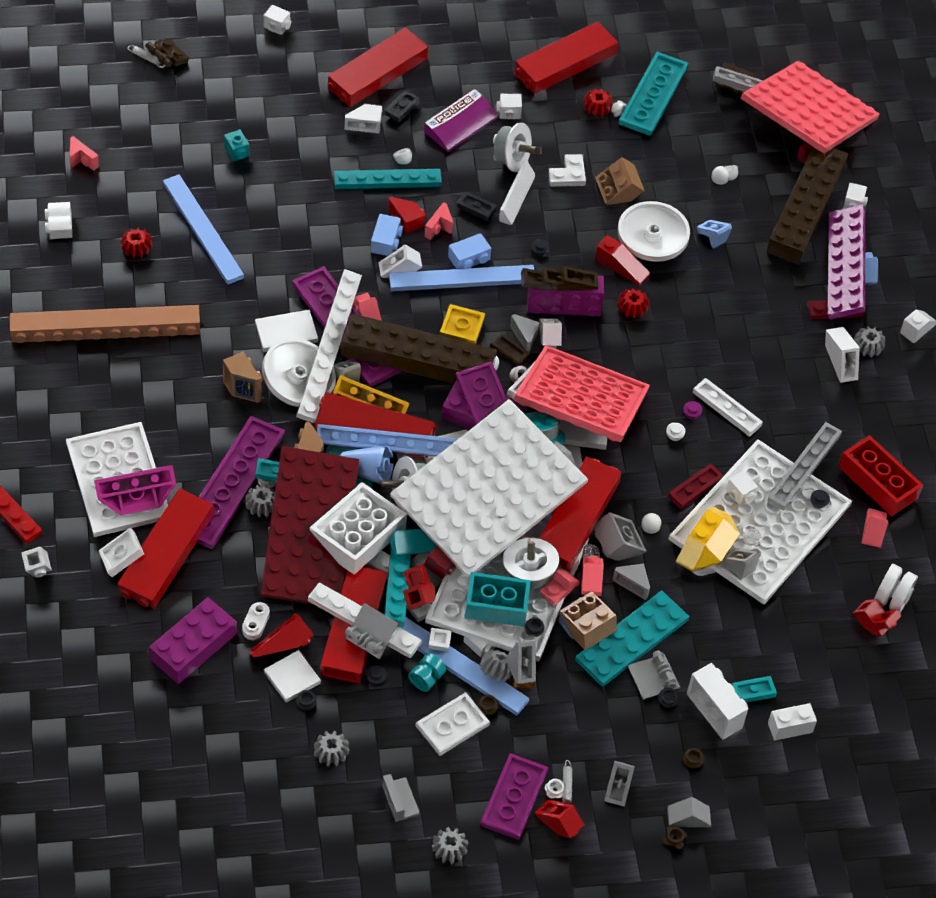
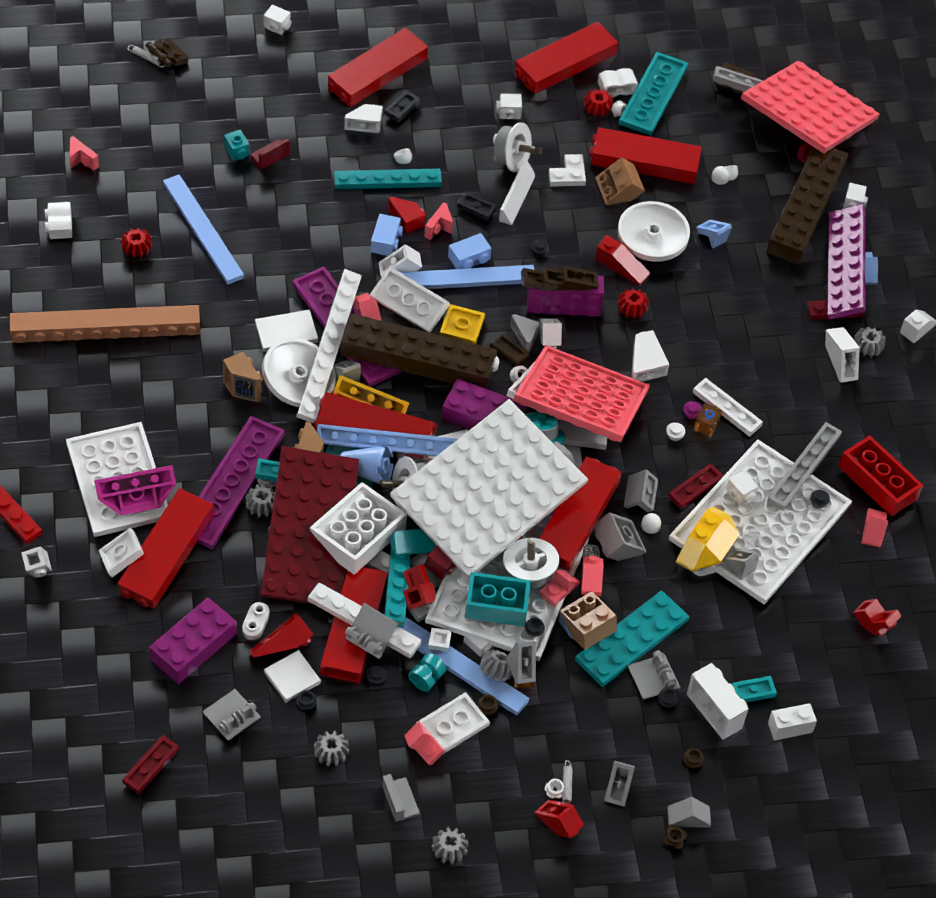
(150, 764): none -> dark red plate
(231, 714): none -> light grey hinge
(271, 153): none -> dark red panel
(409, 300): none -> white tile
(424, 743): none -> coral slope
(460, 120): magenta slope -> none
(481, 390): magenta tile -> none
(514, 796): magenta tile -> none
(618, 82): none -> white brick
(633, 578): light grey slope -> none
(641, 490): none -> light grey panel
(648, 154): none -> red brick
(648, 358): none -> white slope
(708, 419): none -> clear orange brick
(897, 590): white wheel -> none

